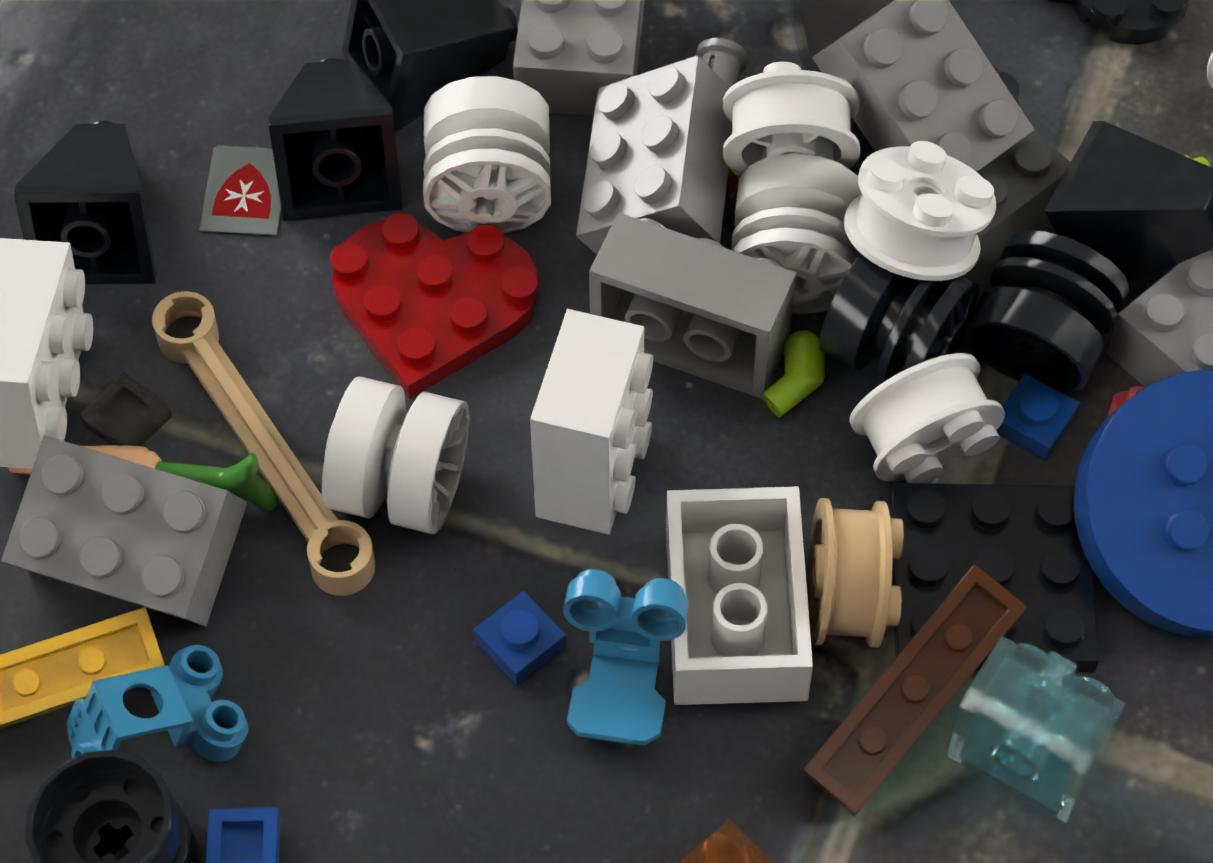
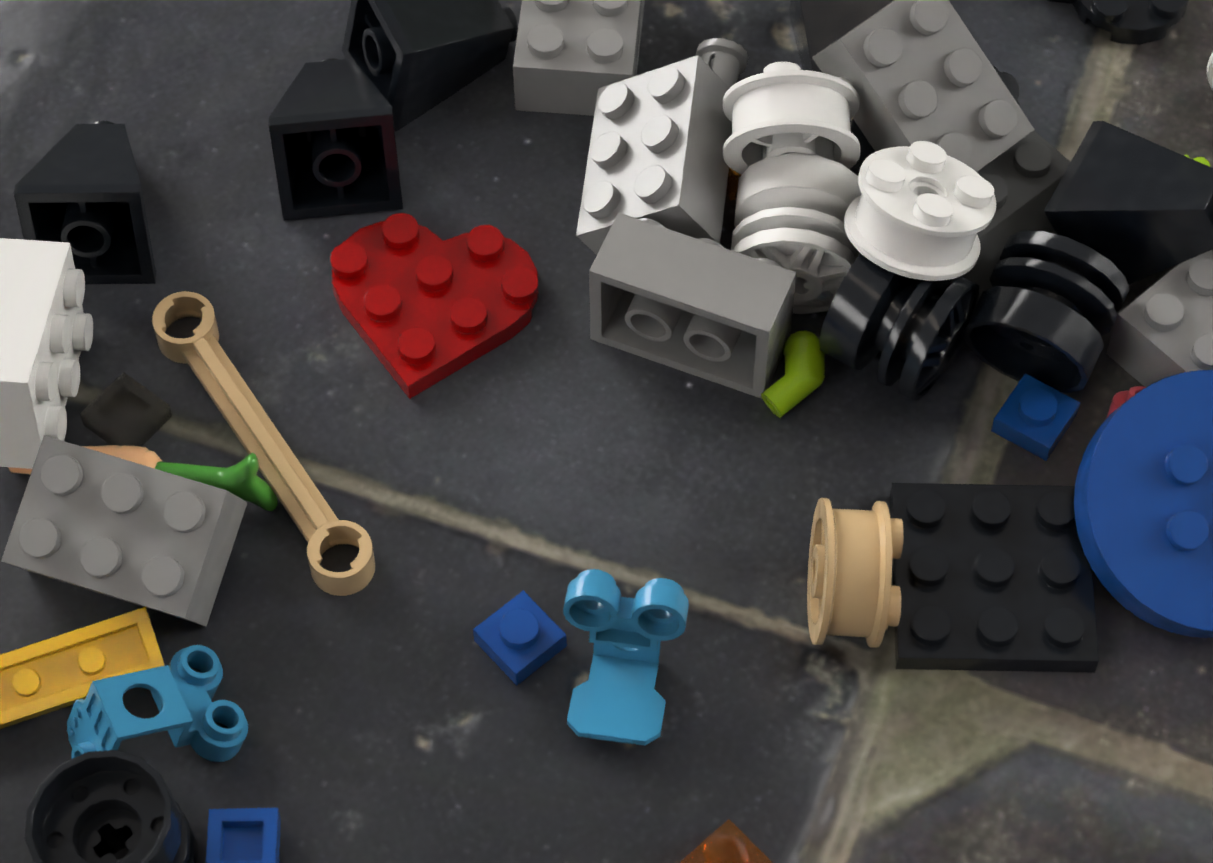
(241, 192): light grey sticker -> none
(385, 453): white wheel -> none
(486, 154): white wheel -> none
(591, 422): white brick -> none
(746, 595): white brick -> none
(914, 690): reddish brown plate -> none
(928, 418): white wheel -> none
(1035, 726): clear light blue hinge -> none

